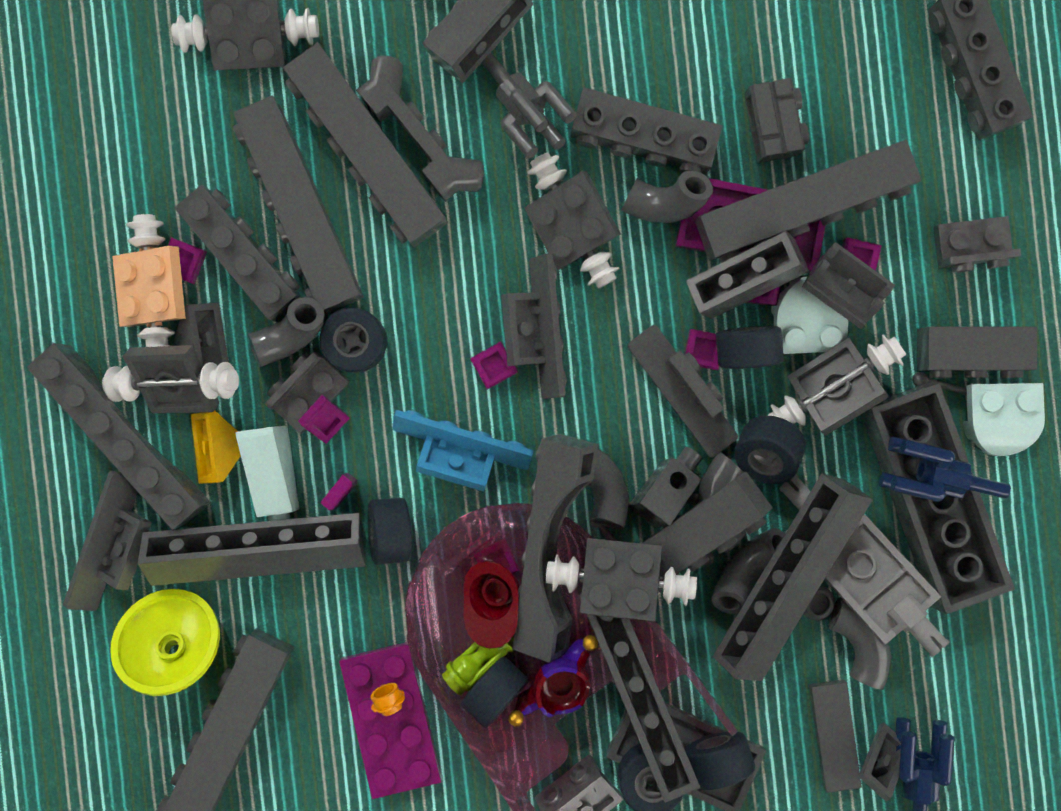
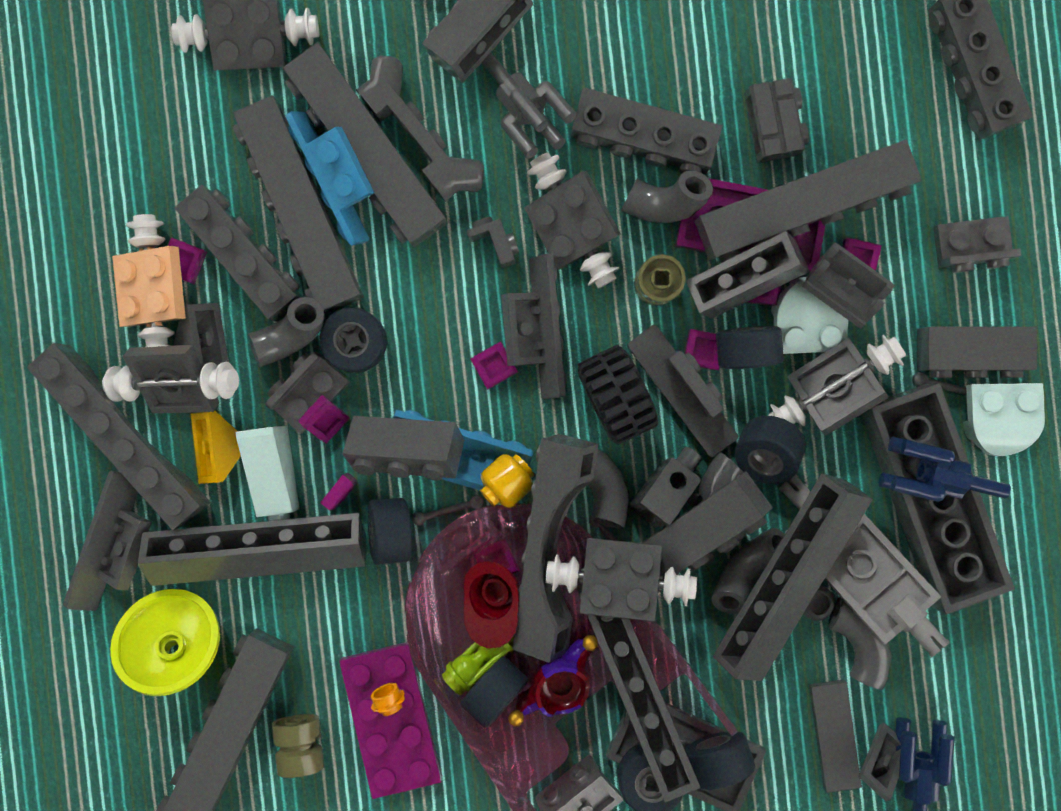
(298, 750): none -> olive wheel
(337, 172): none -> dark azure bracket
(404, 447): none -> dark grey brick
(475, 502): none -> dark grey hinge
(504, 244): none -> dark grey bracket
(506, 480): none -> yellow head
(618, 394): none -> black tyre
(659, 280): none -> olive wheel

